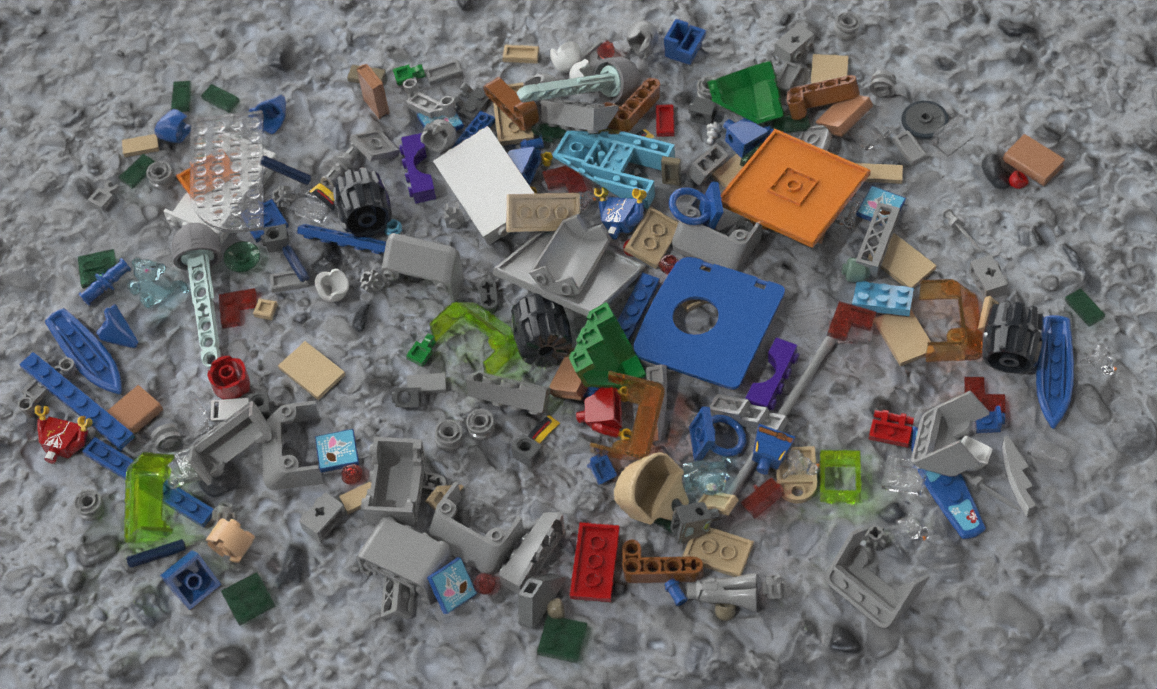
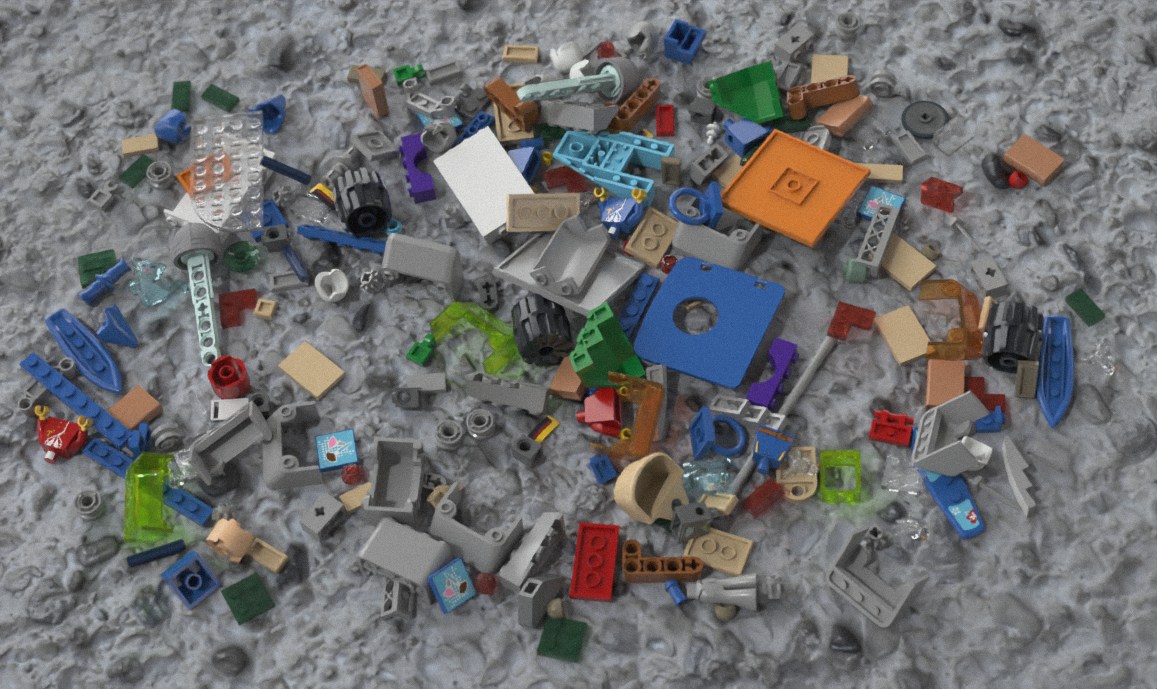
(140, 440): none -> blue plate
(267, 556): none -> tan tile
(883, 298): dark azure plate -> none
(928, 252): none -> dark tan piece
(940, 194): none -> clear red panel
(944, 382): none -> nougat piece
(1026, 379): none -> dark tan tile

